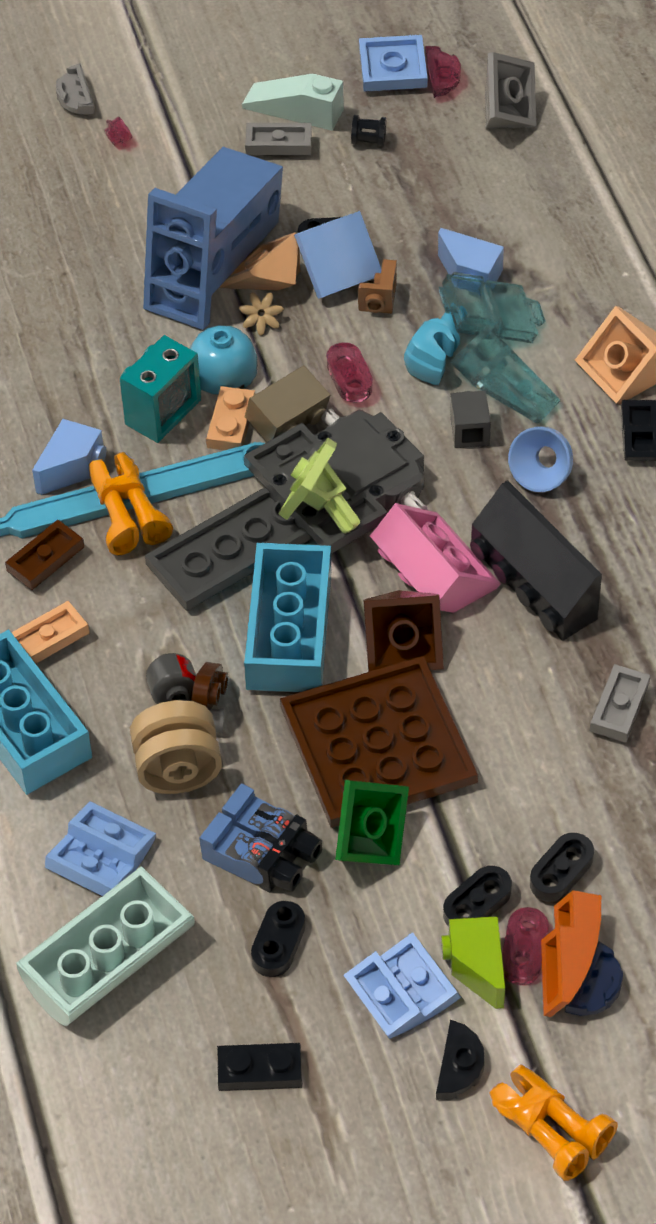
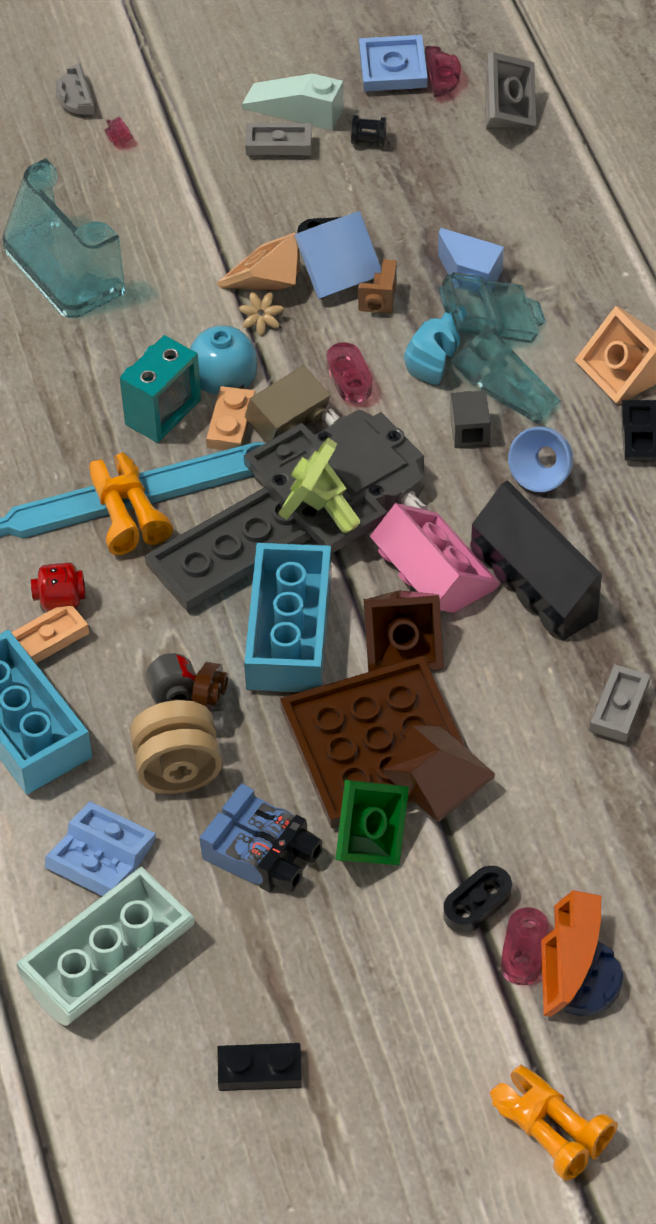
(44, 554): reddish brown plate -> none
(58, 586): none -> red head
(66, 263): none -> clear light blue windscreen
(68, 456): light blue slope -> none
(207, 232): medium blue brick -> none
(279, 935): black plate -> none
(402, 986): light blue slope -> none
(437, 770): none -> reddish brown slope
(461, 1062): black plate -> none
(476, 957): lime slope -> none
(560, 870): black plate -> none

